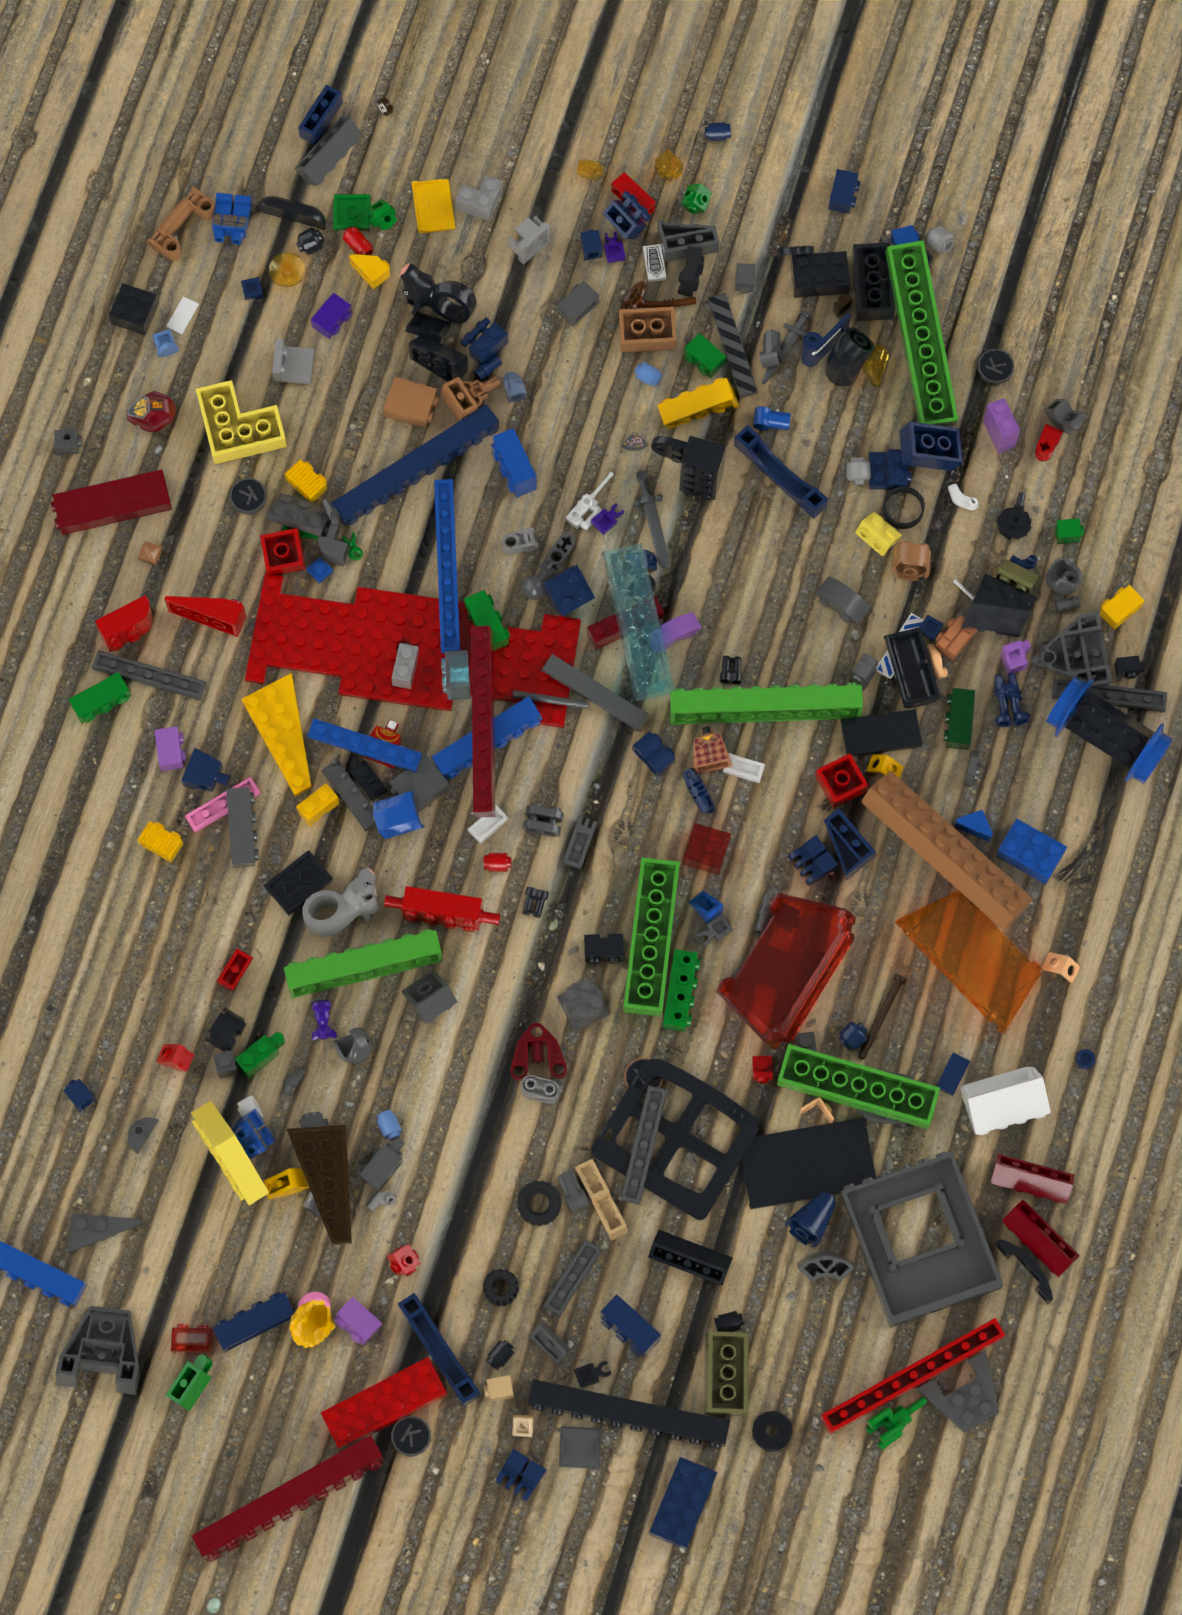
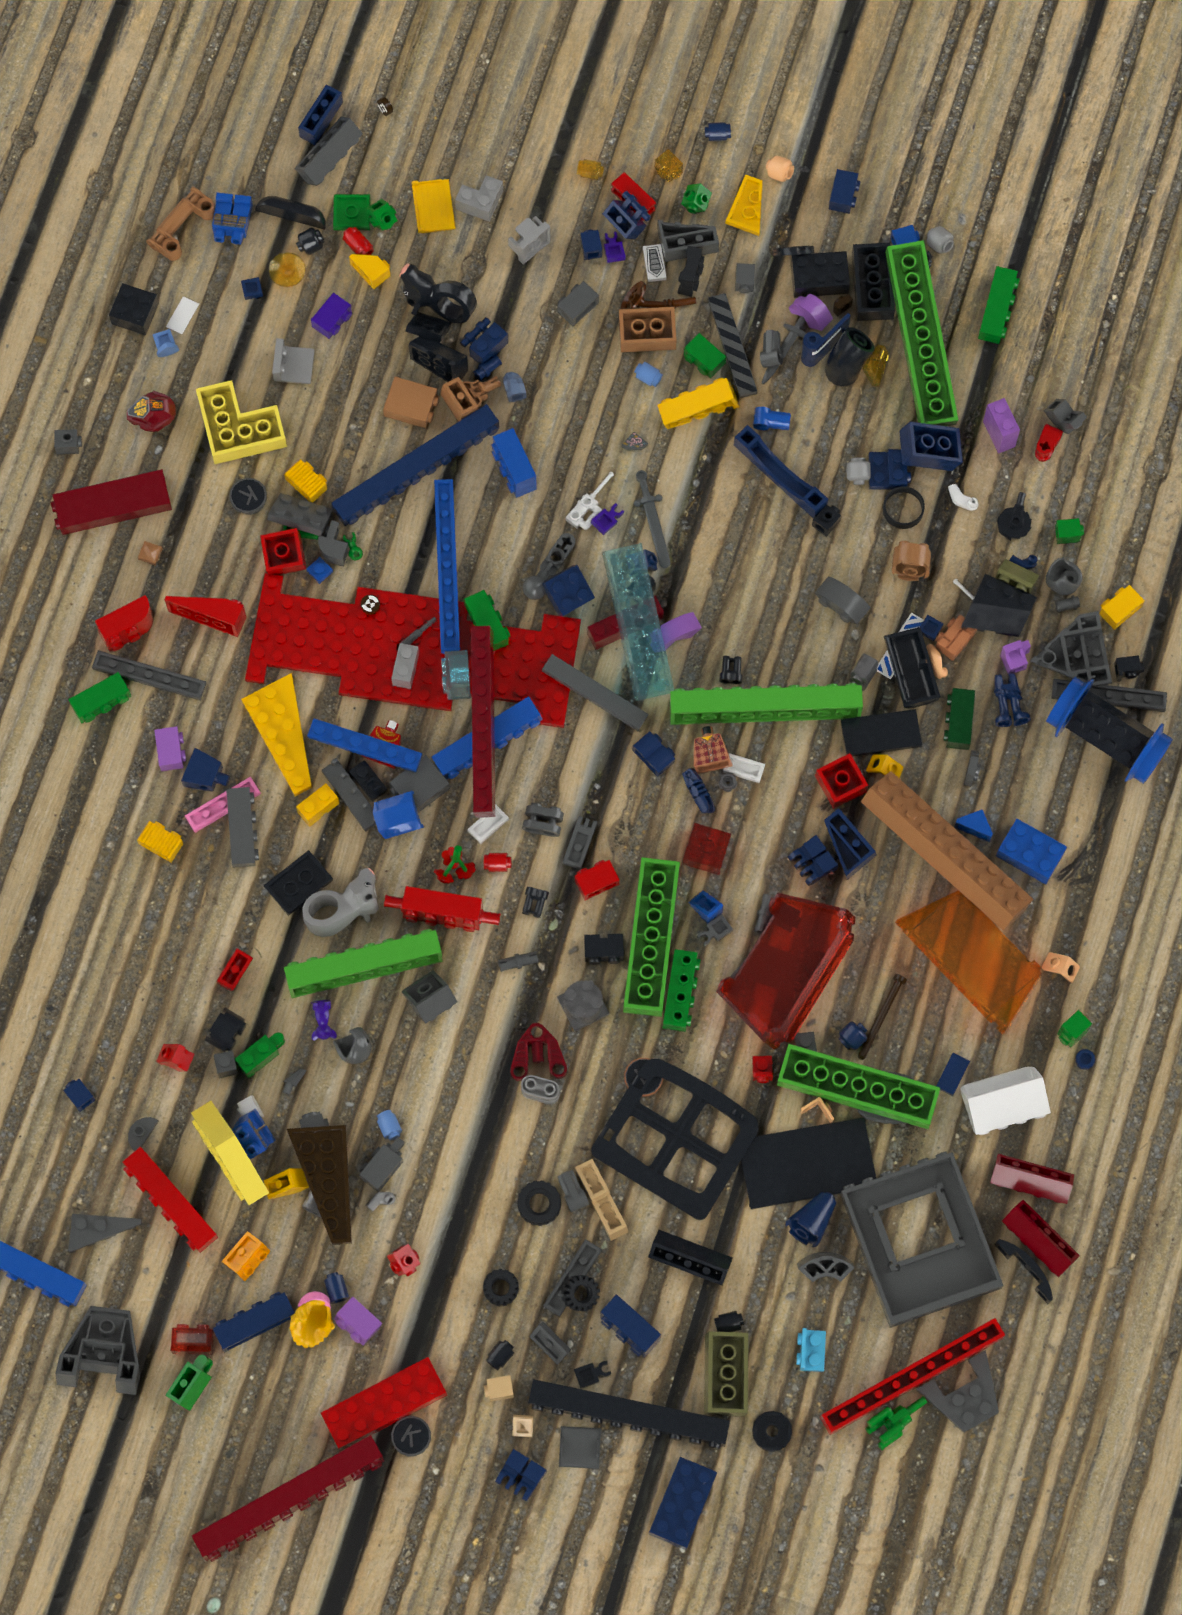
(169, 1198): none -> red brick
(246, 1256): none -> light orange bracket
(332, 513): dark grey bar -> none
(336, 1288): none -> dark blue brick
(370, 604): none -> dark brown tile
(418, 632): none -> dark grey piece
(439, 1350): dark blue arch -> none
(452, 858): none -> red plant
(518, 961): none -> dark grey pin
(523, 540): light grey piece -> none
(551, 699): dark grey bar -> none
(592, 1293): none -> black tyre
(596, 879): none -> red brick
(643, 1145): dark grey tile -> none
(700, 463): black brick -> none
(727, 787): none -> flat silver plate
(746, 207): none -> yellow wing
(780, 168): none -> light nougat head
(812, 310): none -> medium lavender brick
(812, 1350): none -> medium azure bracket
(826, 525): none -> black brick
(878, 533): light yellow bracket -> none
(995, 366): black tile -> none
(997, 306): none -> green brick
(1074, 1029): none -> green brick

